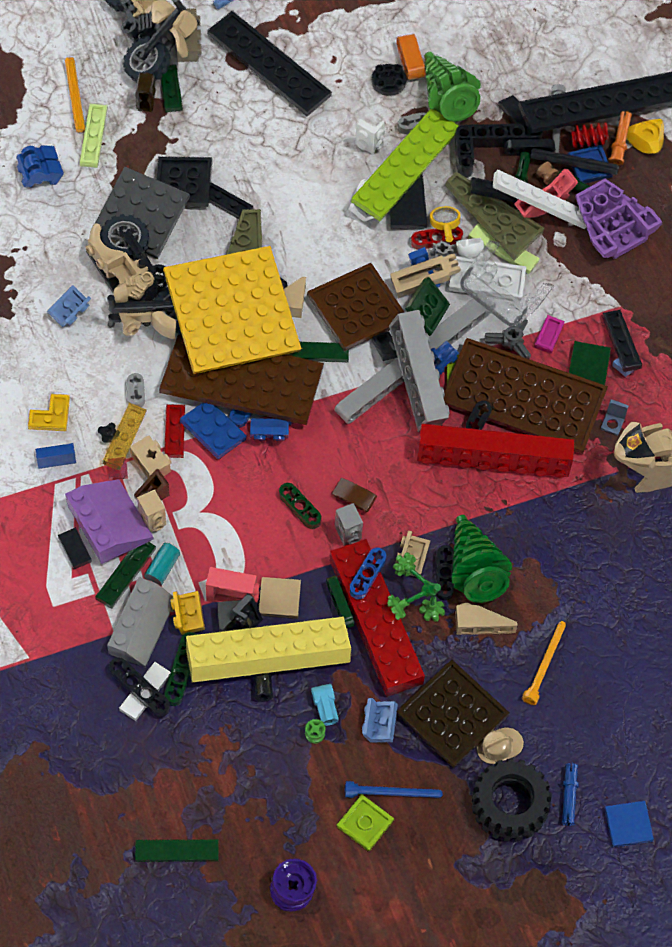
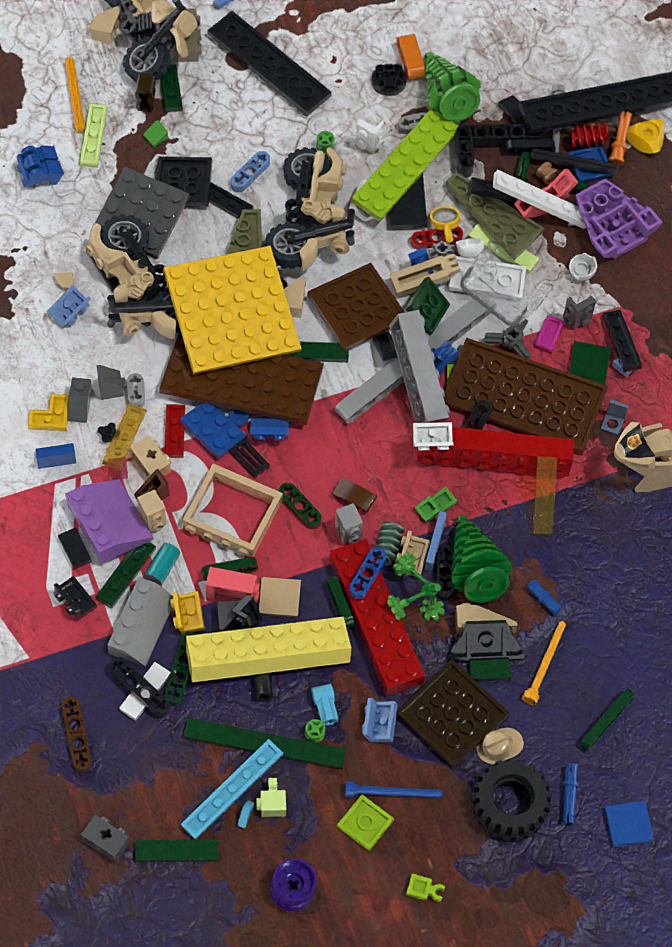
(64, 280): none -> tan tile
(74, 597): none -> black bracket
(76, 734): none -> reddish brown beam
(79, 399): none -> dark grey slope
(106, 25): none -> tan slope
(110, 382): none -> dark grey slope
(112, 847): none -> dark grey brick
(156, 134): none -> bright green slope
(232, 789): none -> medium azure plate
(242, 565): none -> dark green beam
(245, 813): none -> medium azure tile
(246, 486): none -> tan window
(251, 164): none -> medium blue beam
(252, 740): none -> dark green tile
(259, 470): none -> black tile
(273, 801): none -> yellowish green brick
(314, 215): none -> piece
(325, 137): none -> bright green wheel
(388, 540): none -> sand green piece
(421, 888): none -> lime plate
(431, 506): none -> bright green slope
(432, 435): none -> white bracket
(435, 541): none -> medium blue tile
(485, 641): none -> black wing
(490, 669): none -> dark green tile
(544, 597): none -> blue pin
(545, 495): none -> clear yellow tile
(580, 313): none -> dark grey bracket
(583, 267): none -> white hair
(607, 719): none -> dark green beam

